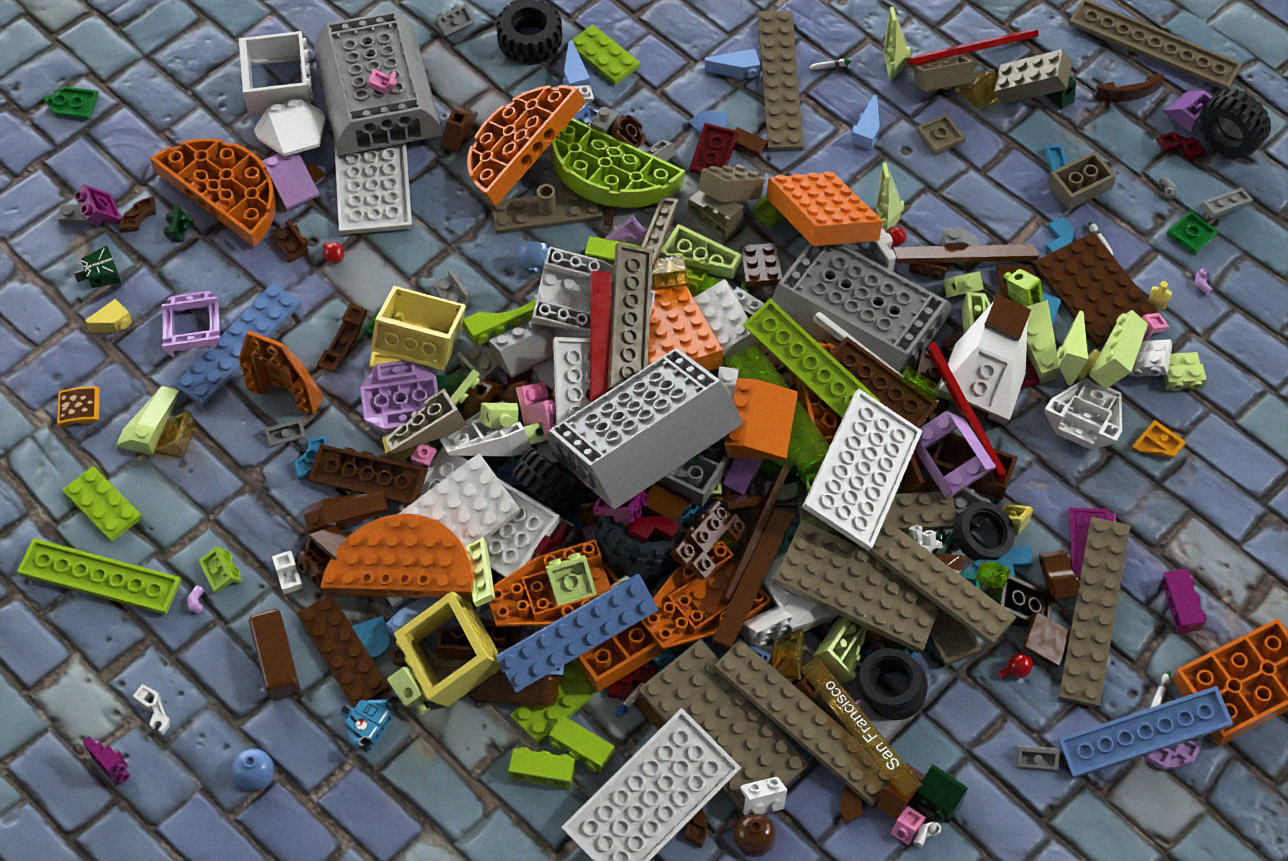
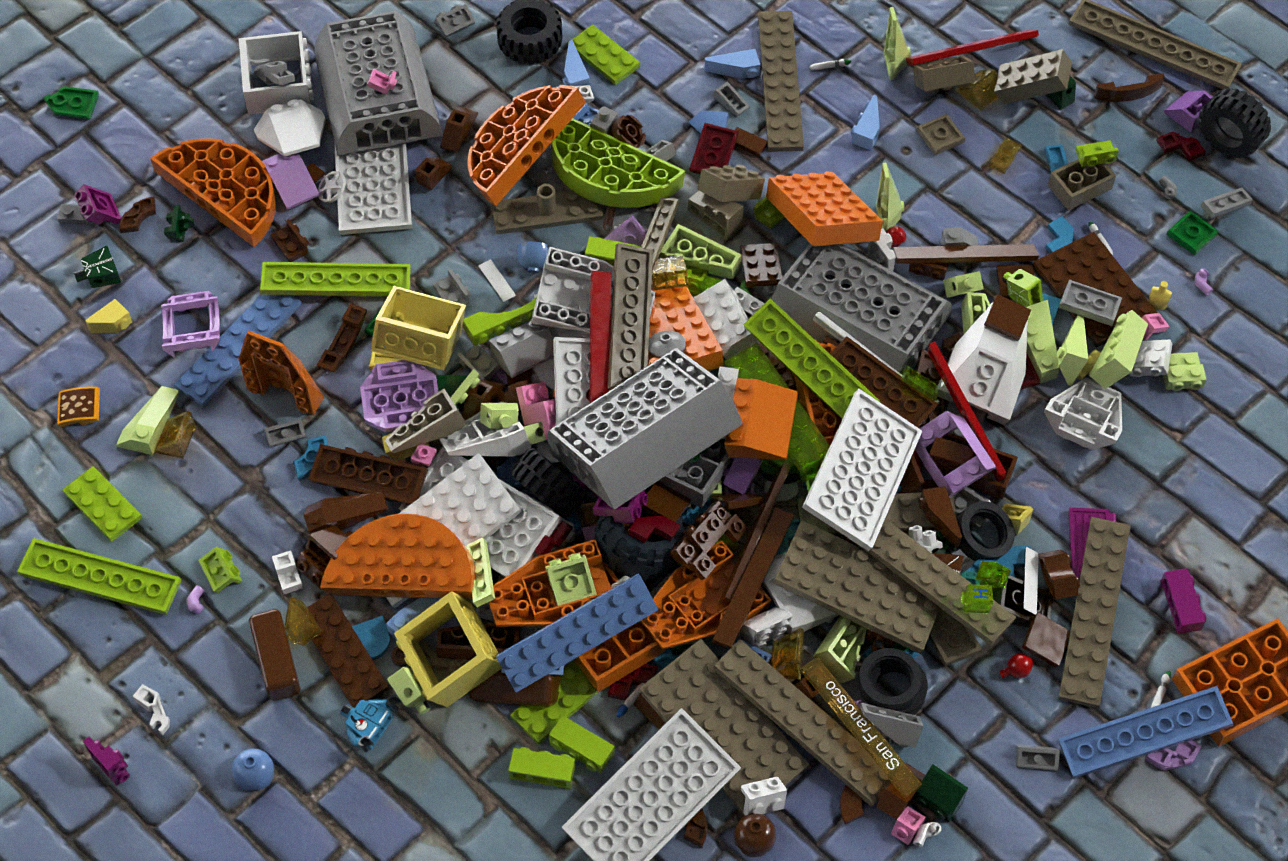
(274, 73): none -> light grey slope
(300, 623): none -> clear yellow slope
(331, 186): none -> white wheel
(333, 252): red piece -> none
(333, 278): none -> lime plate
(432, 171): none -> reddish brown slope
(497, 280): none -> white sticker
(664, 342): none -> light grey dish
(731, 92): none -> light grey slope
(898, 726): none -> light grey slope
(940, 513): none -> reddish brown slope
(951, 451): none -> reddish brown slope
(977, 598): none -> clear neon green brick
(1005, 155): none -> clear yellow slope
(1031, 580): none -> white sticker
(1090, 302): none -> light grey tile
(1096, 153): none -> lime bracket
(1159, 441): light orange wing -> none

